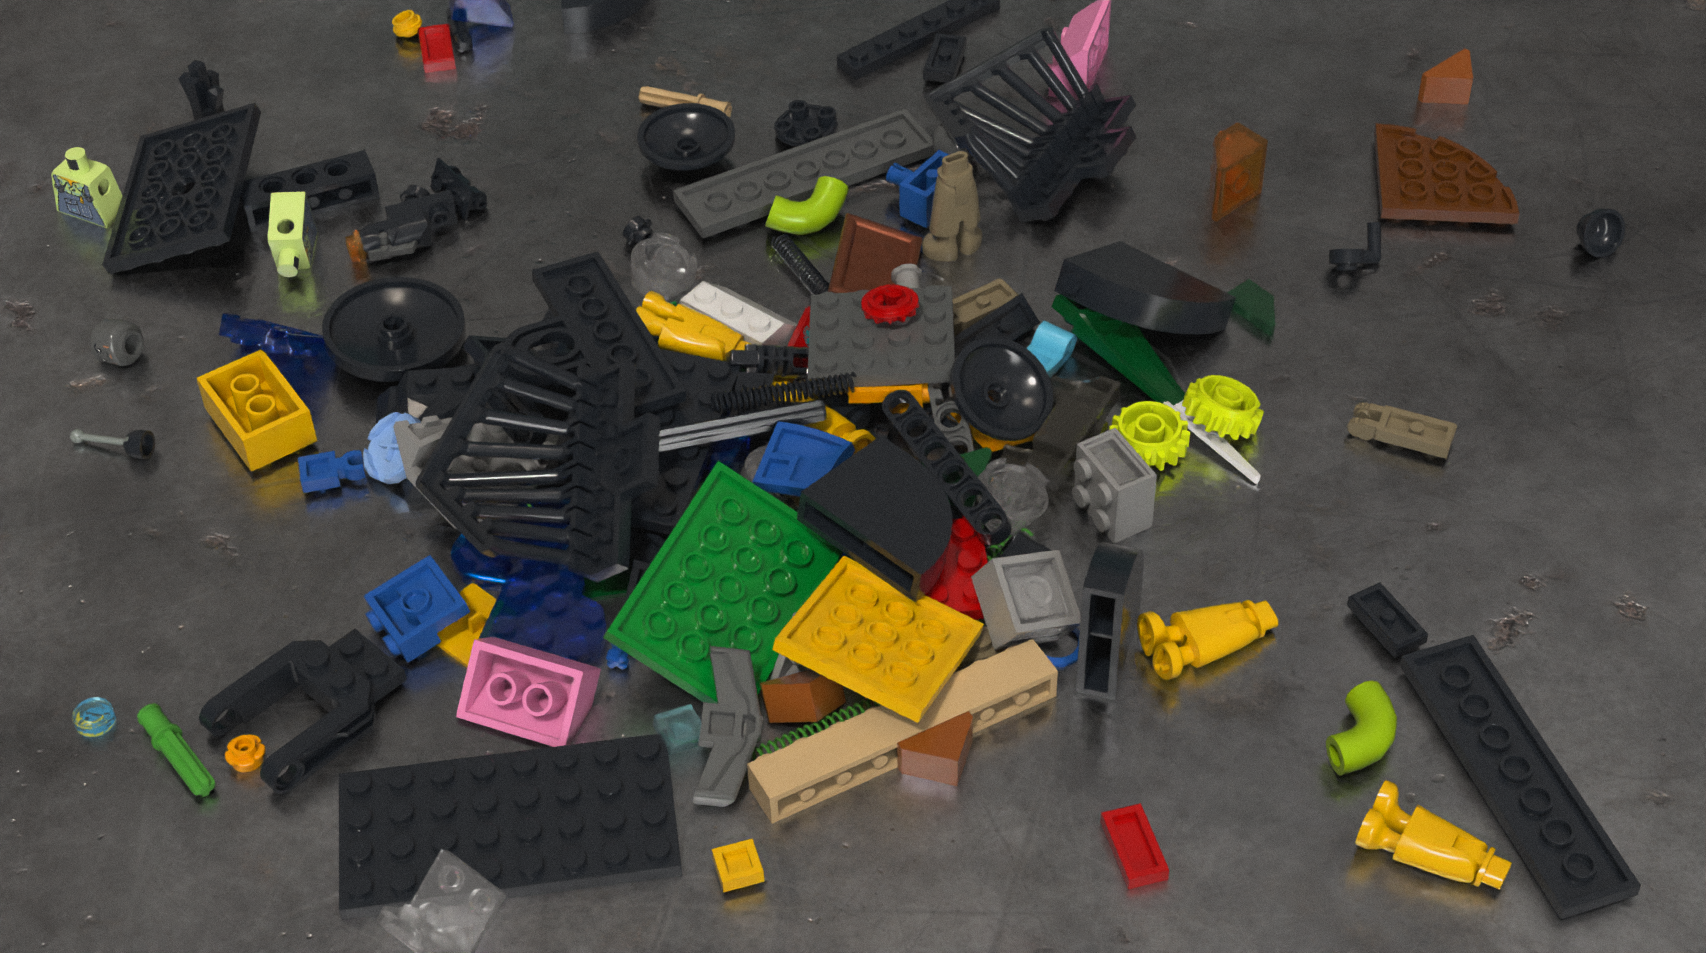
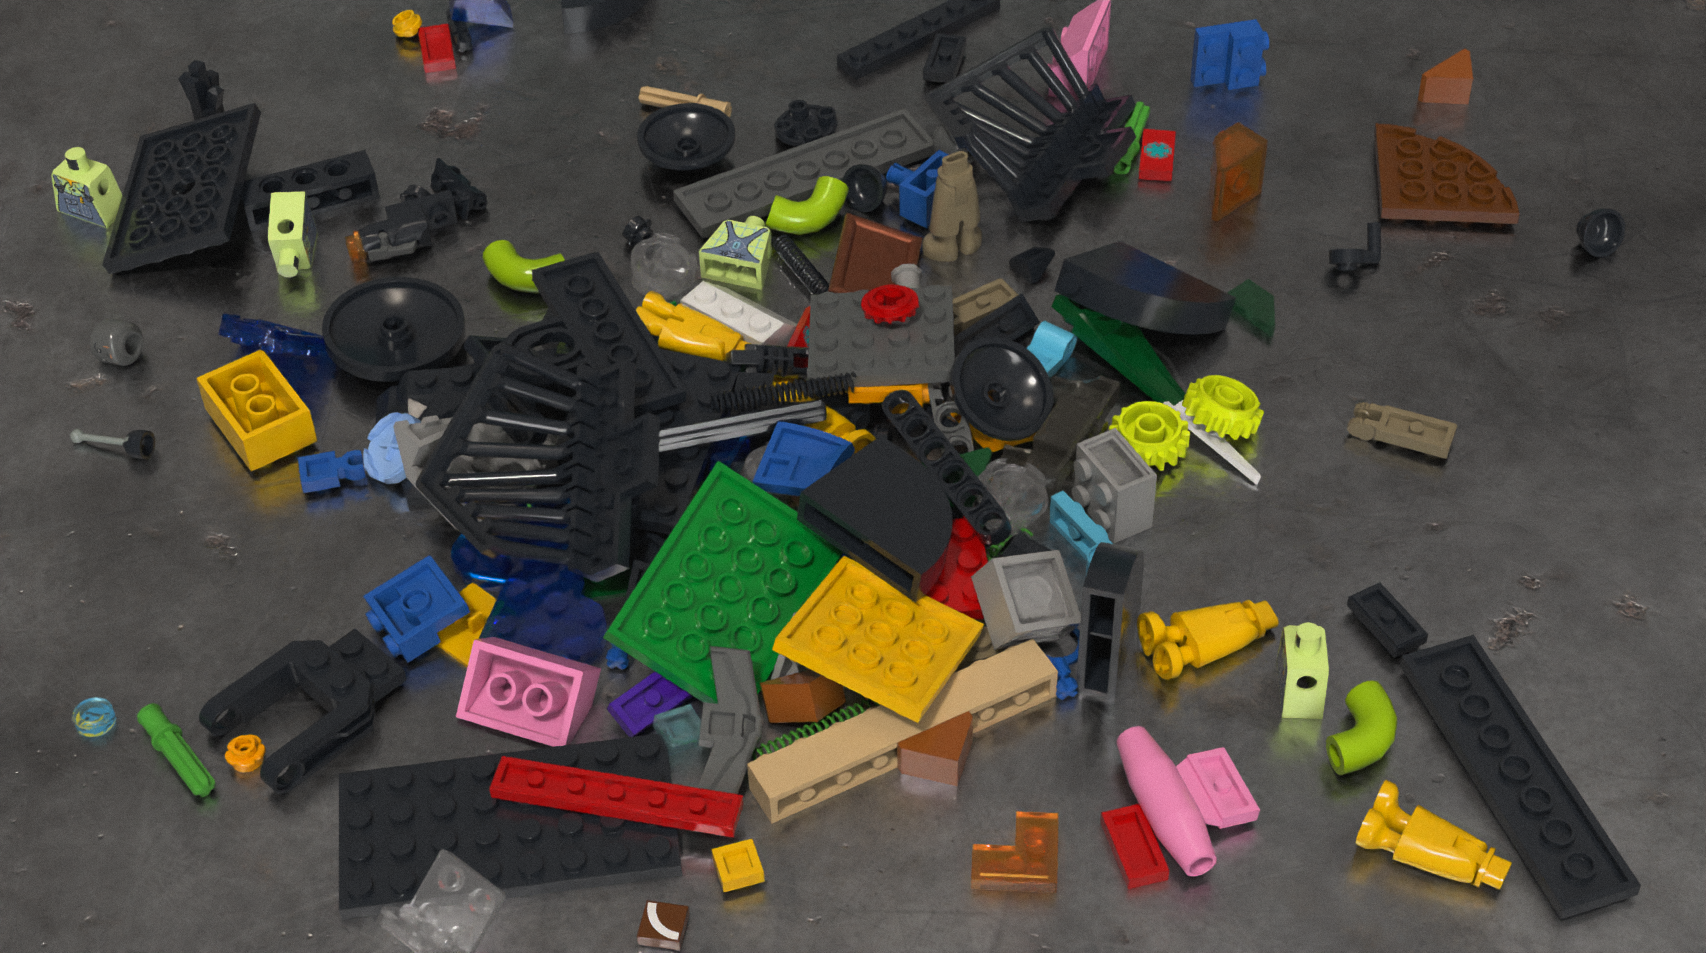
(511, 268): none -> lime cylinder
(617, 796): none -> red tile
(638, 705): none -> dark purple plate
(663, 925): none -> reddish brown tile
(738, 253): none -> yellowish green torso
(866, 187): none -> black piece
(1022, 867): none -> clear orange plate
(1032, 262): none -> black slope
(1066, 685): none -> blue piece
(1076, 526): none -> medium azure plate
(1137, 120): none -> bright green axle
(1157, 155): none -> red tile
(1185, 796): none -> bright pink plate
(1229, 54): none -> blue plate
(1303, 654): none -> yellowish green torso

